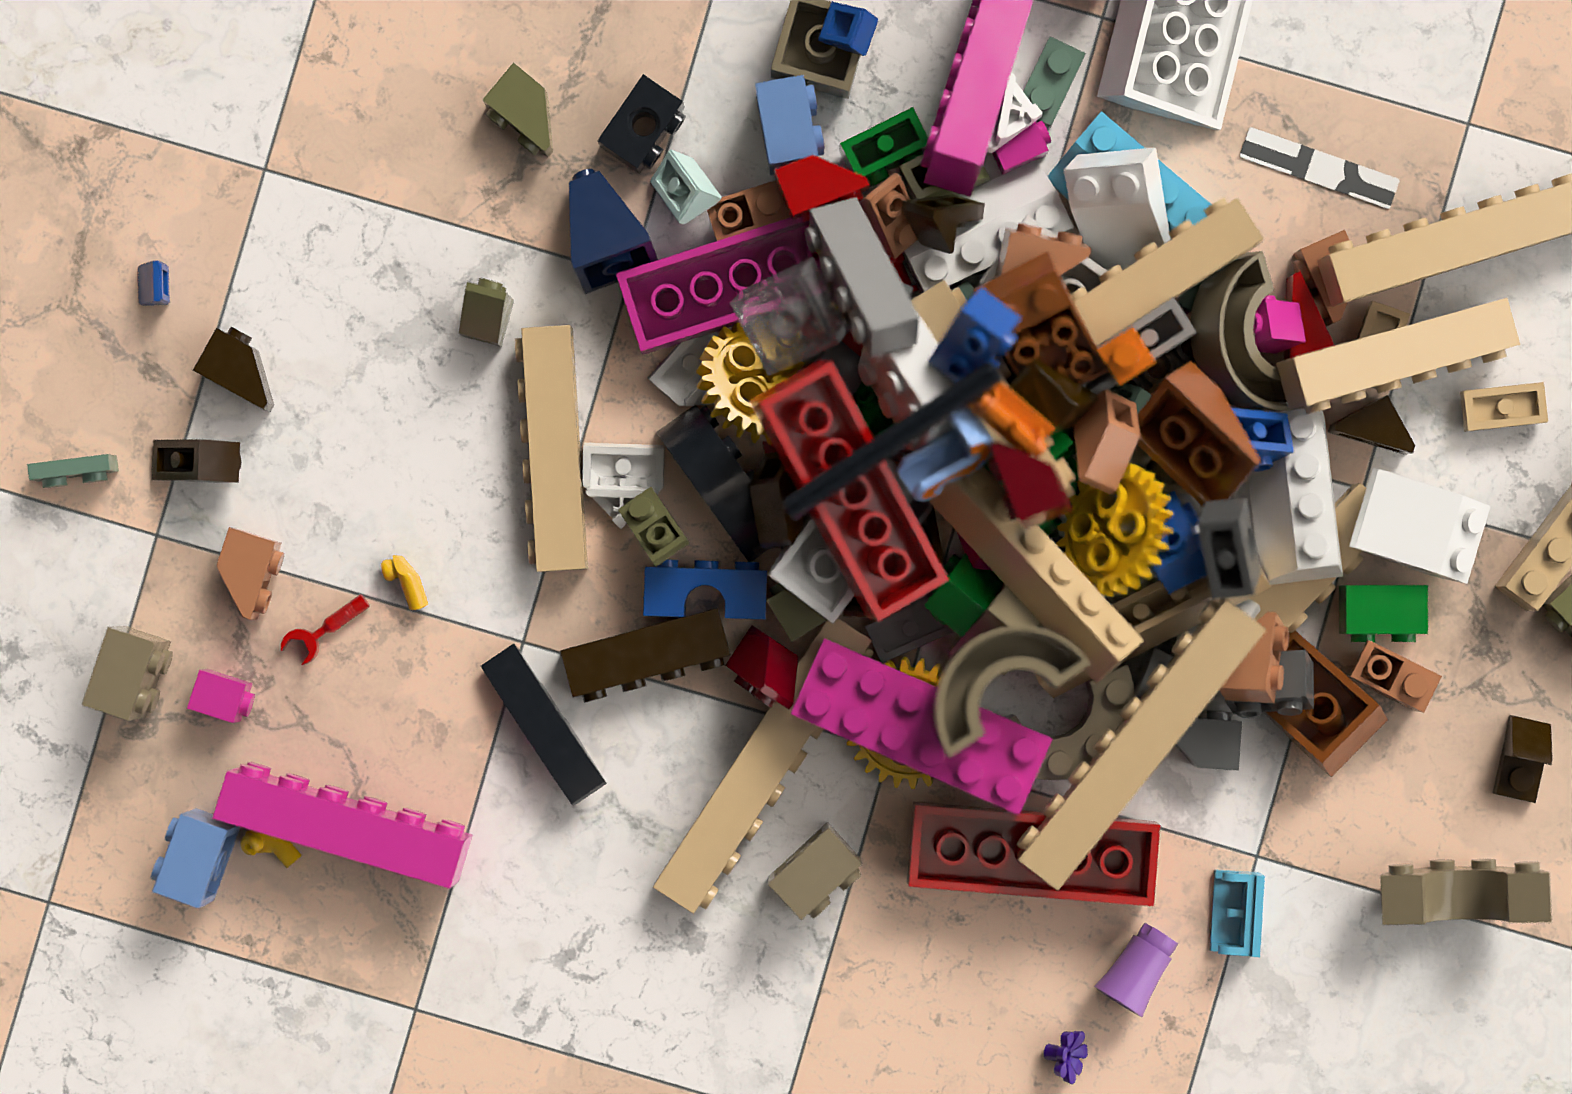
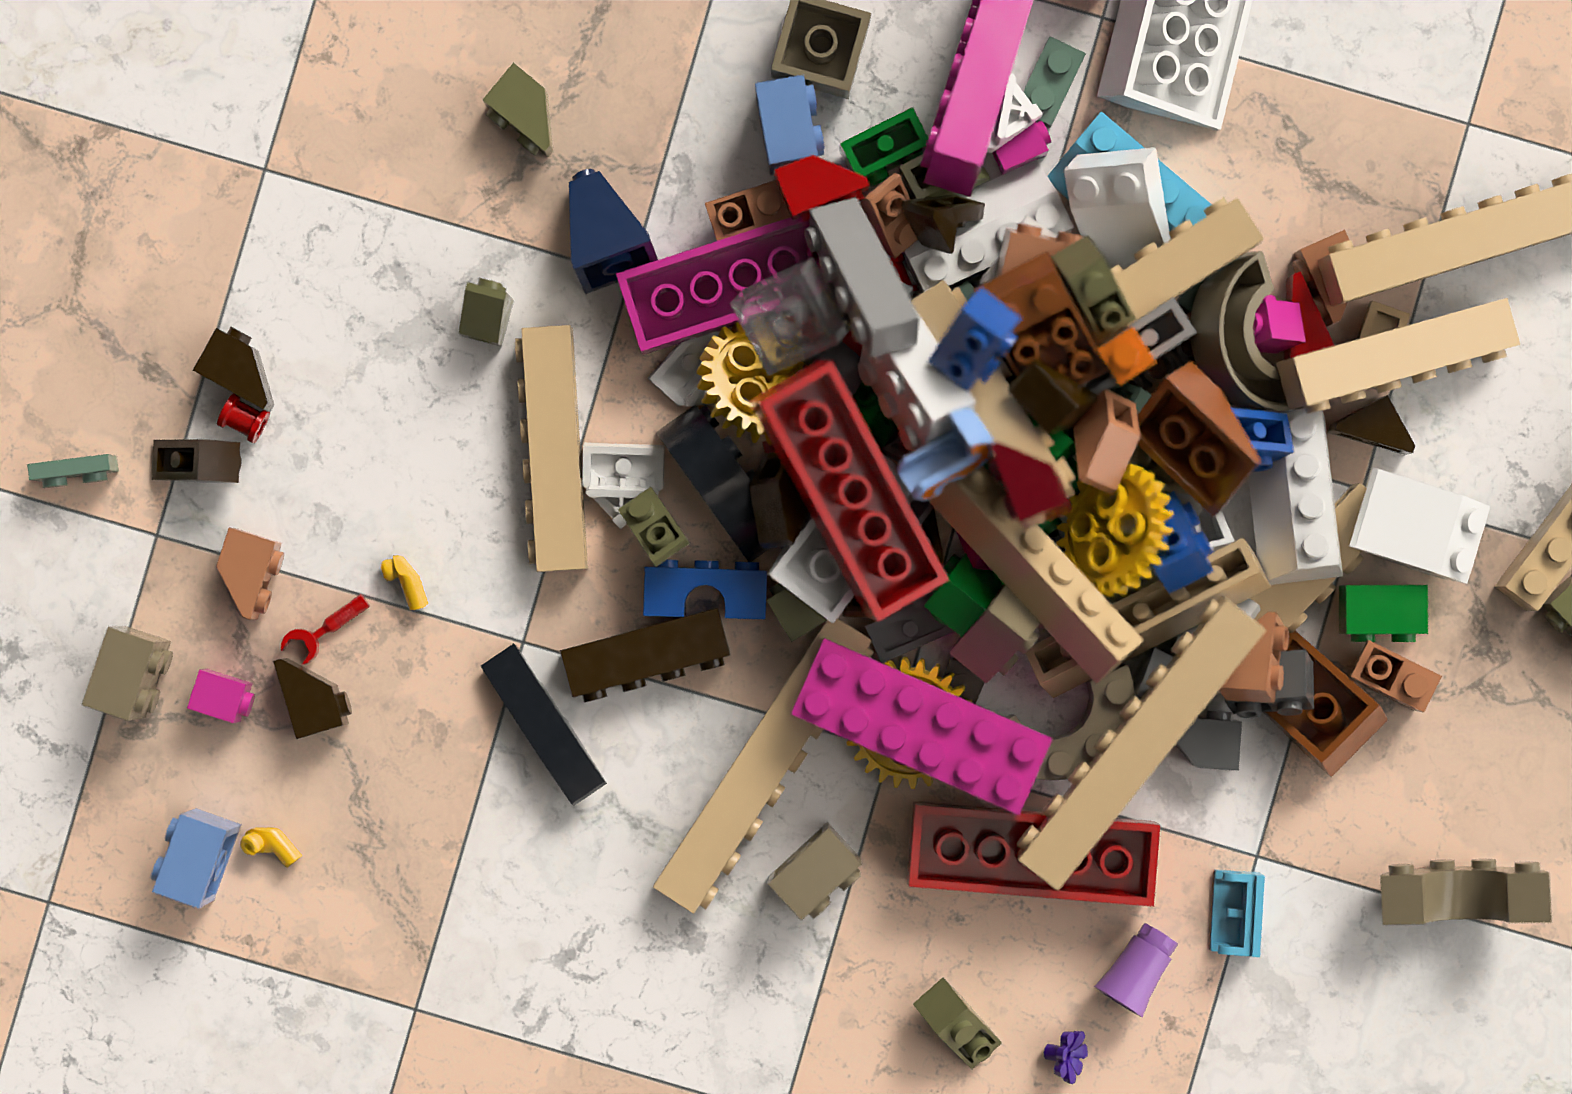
(153, 283): slope -> none
(243, 418): none -> red bush
(311, 699): none -> dark brown slope
(343, 826): dark pink brick -> none
(644, 100): black brick -> none
(684, 187): light aqua slope -> none
(765, 668): dark red slope -> none
(848, 28): blue slope -> none
(892, 440): black axle -> none
(957, 1023): none -> olive slope
(980, 661): dark tan brick -> none
(1013, 419): orange hinge -> none
(1093, 287): none -> olive slope
(1229, 548): dark grey brick -> none
(1319, 168): sticker -> none
(1504, 406): tan plate -> none
(1522, 758): dark brown slope -> none

